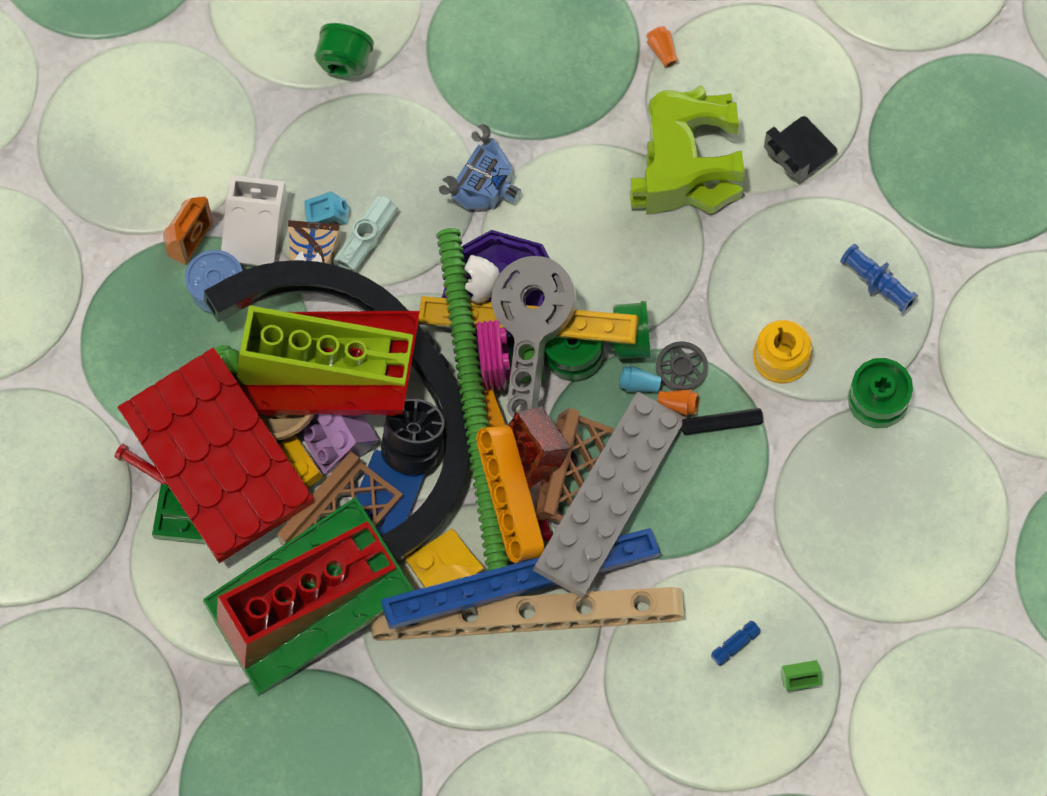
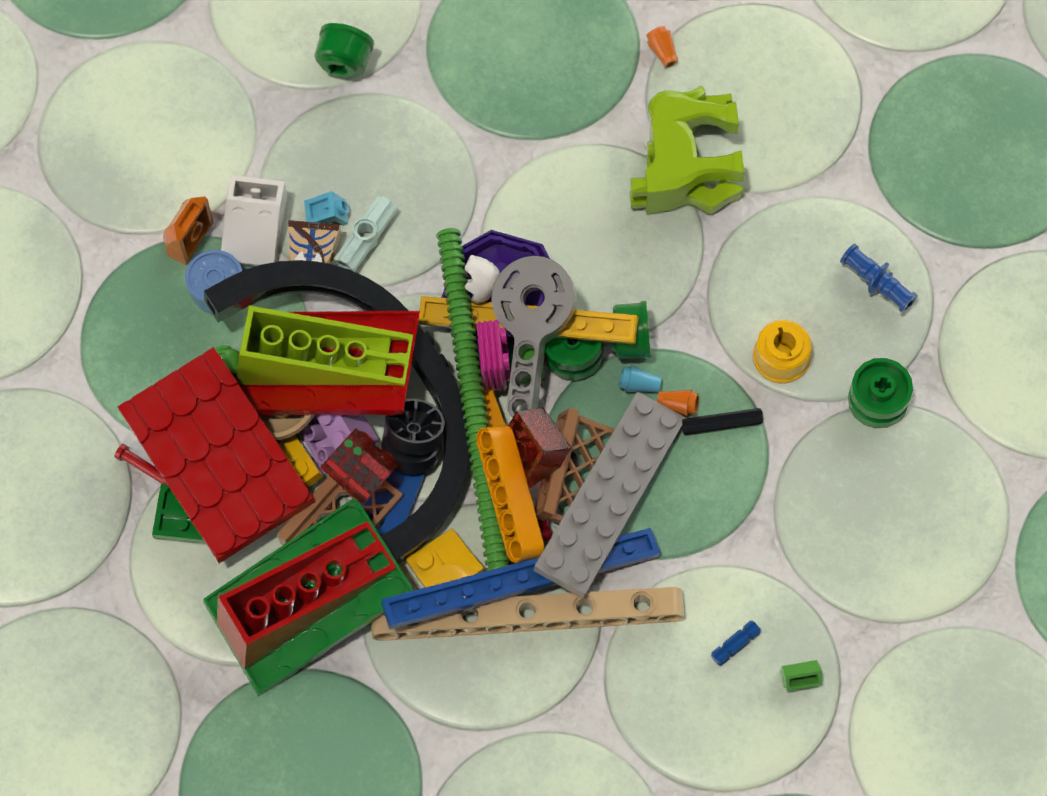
(359, 465): none -> clear red slope
(484, 177): medium blue torso -> none
(681, 366): dark grey wheel -> none
(799, 148): black bracket -> none

